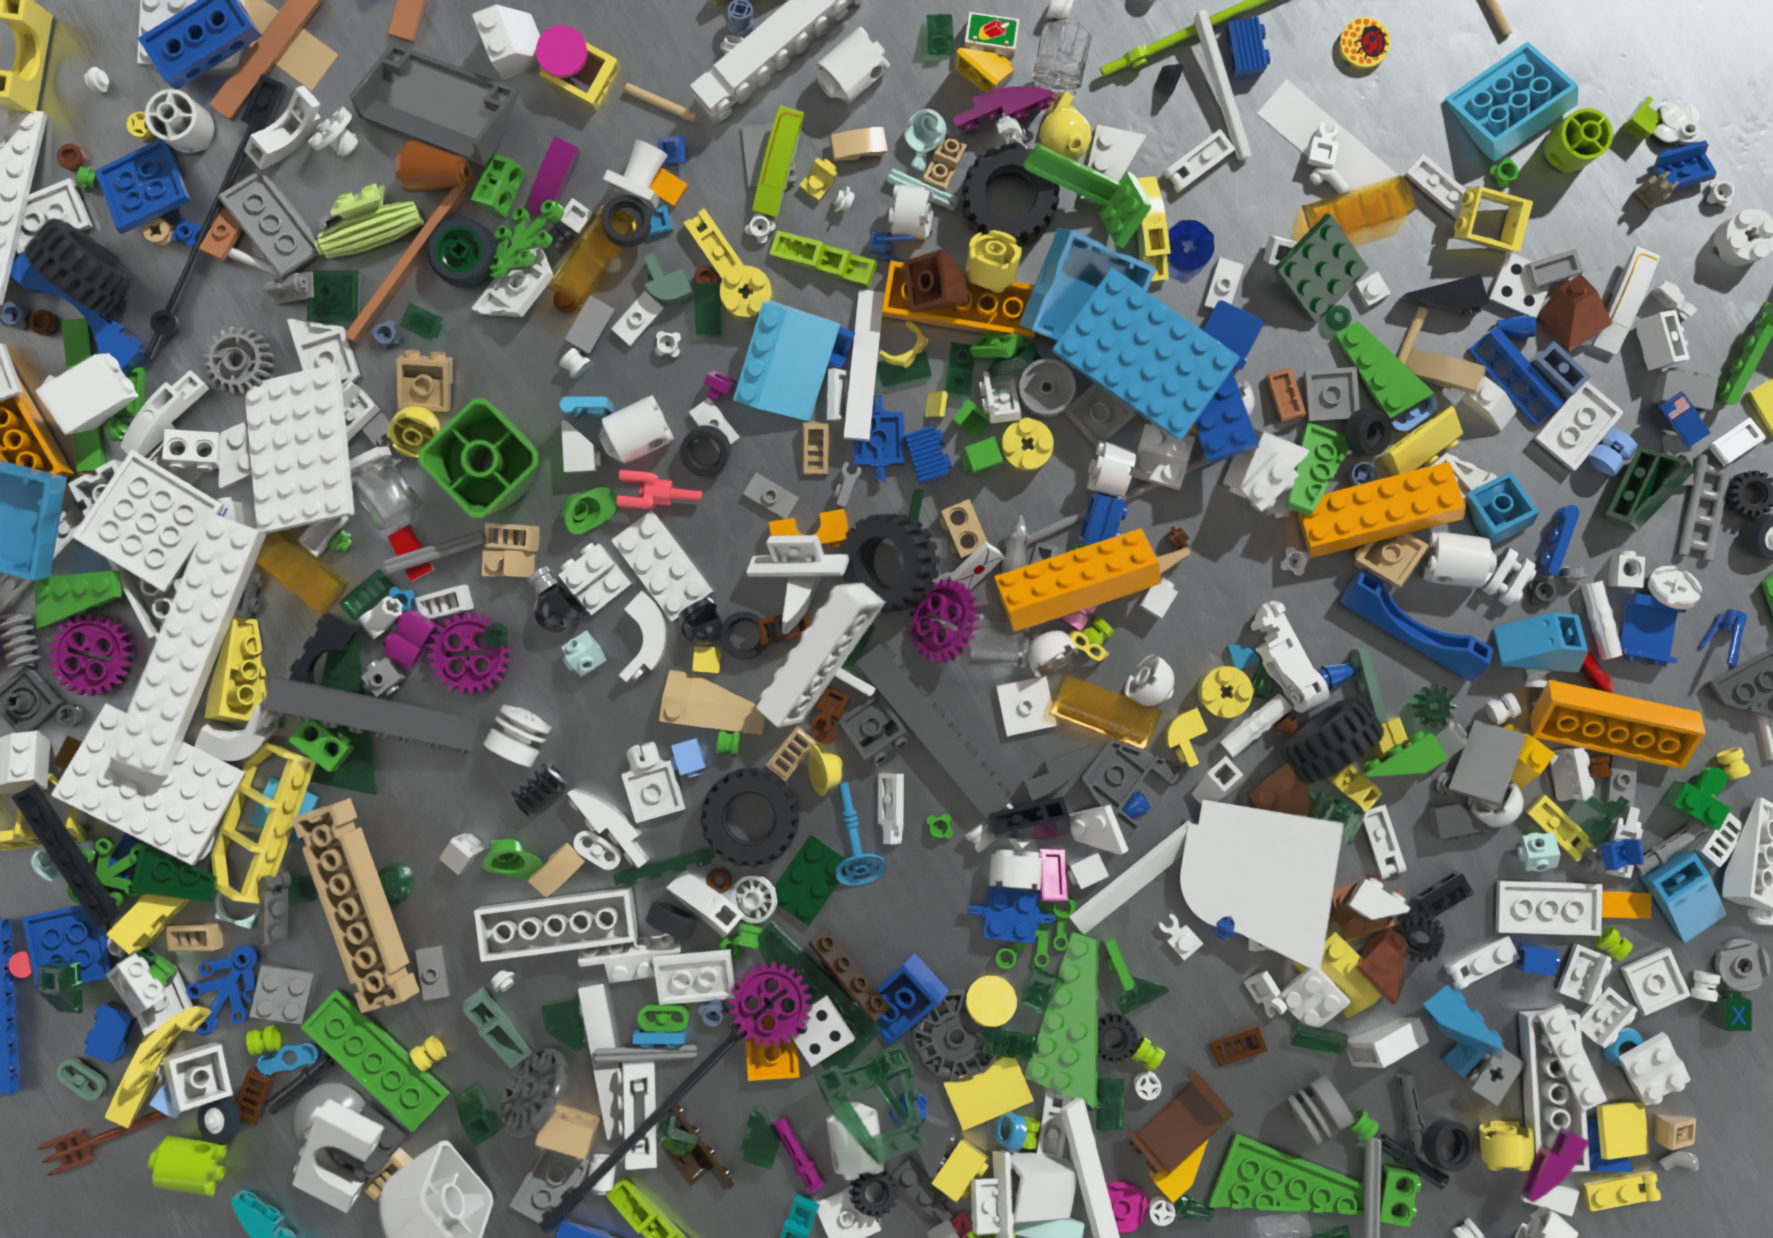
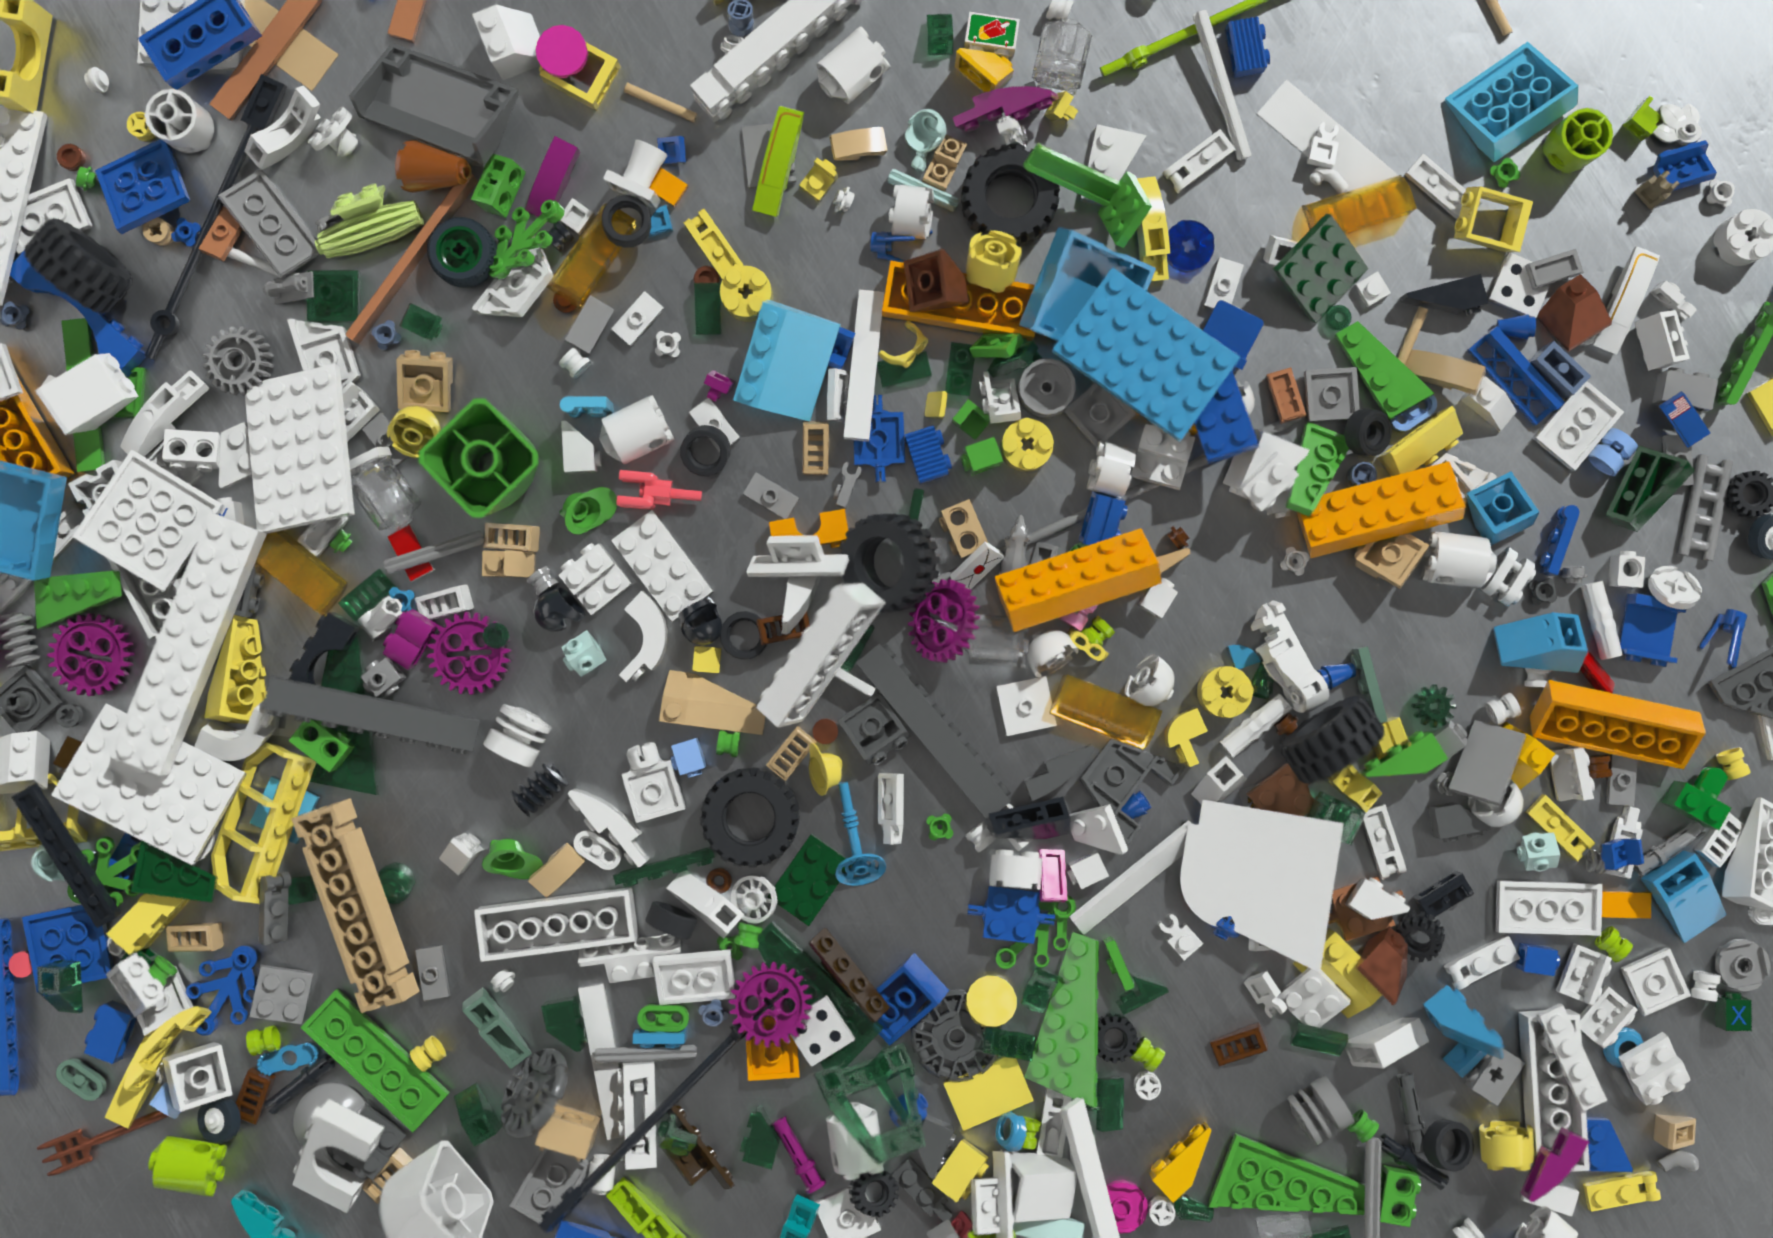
(42, 322): reddish brown plate -> none
(115, 429): bright green plate -> none
(223, 915): light aqua cap -> none
(669, 288): sand green brick -> none
(759, 220): white plate -> none
(823, 258): lime slope -> none
(831, 706): reddish brown plate -> none
(1066, 133): light yellow cylinder -> none
(1168, 78): black slope -> none
(1181, 1127): reddish brown panel -> none
(1364, 43): tile -> none
(1459, 653): blue arch -> none
(1611, 813): clear green plate -> none
(1622, 1129): light yellow tile -> none
(1737, 442): white tile -> none

